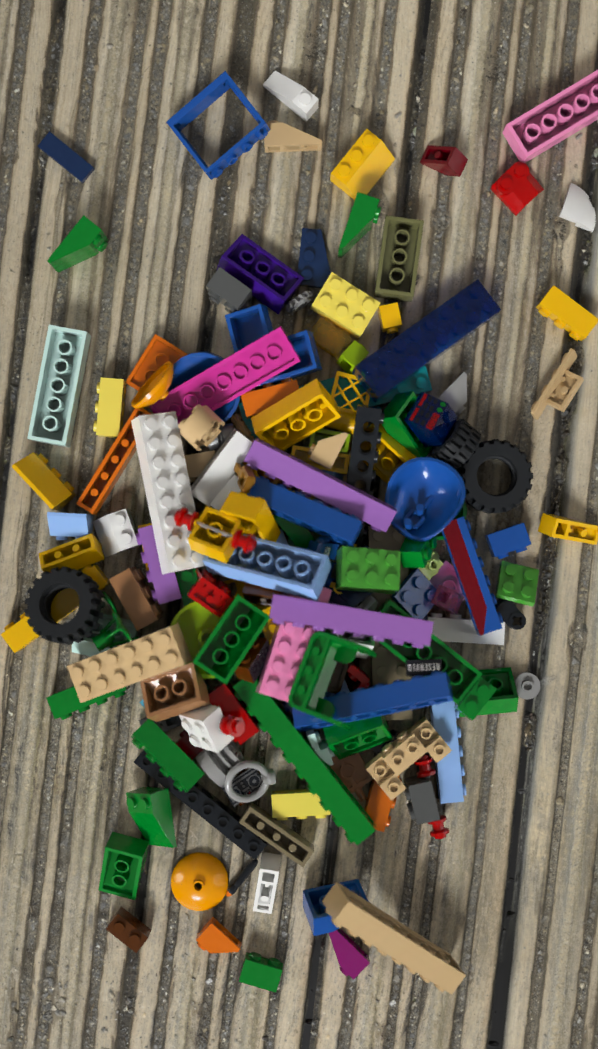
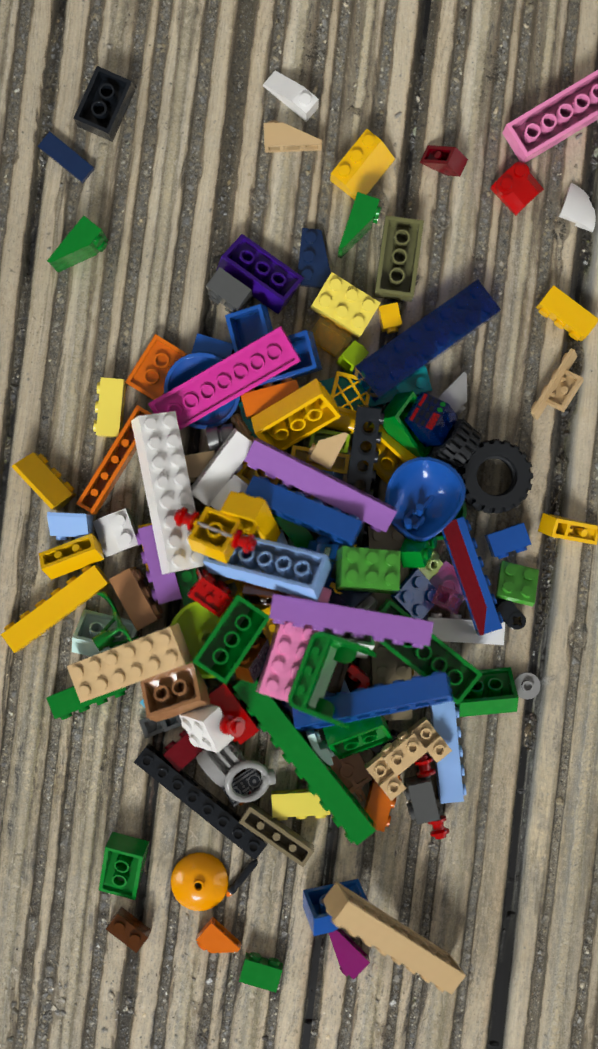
(40, 603): black tyre -> none
(59, 386): light aqua brick -> none
(104, 103): none -> black brick
(153, 815): green slope -> none
(155, 387): light orange dish -> none
(167, 755): green brick -> none
(201, 427): tan brick -> none
(202, 102): blue window -> none
(209, 344): none -> blue brick
(246, 477): pearl gold plate -> none
(267, 882): white slope -> none
(299, 302): light grey gear -> none
(423, 667): black sticker -> none
(476, 699): green brick -> none

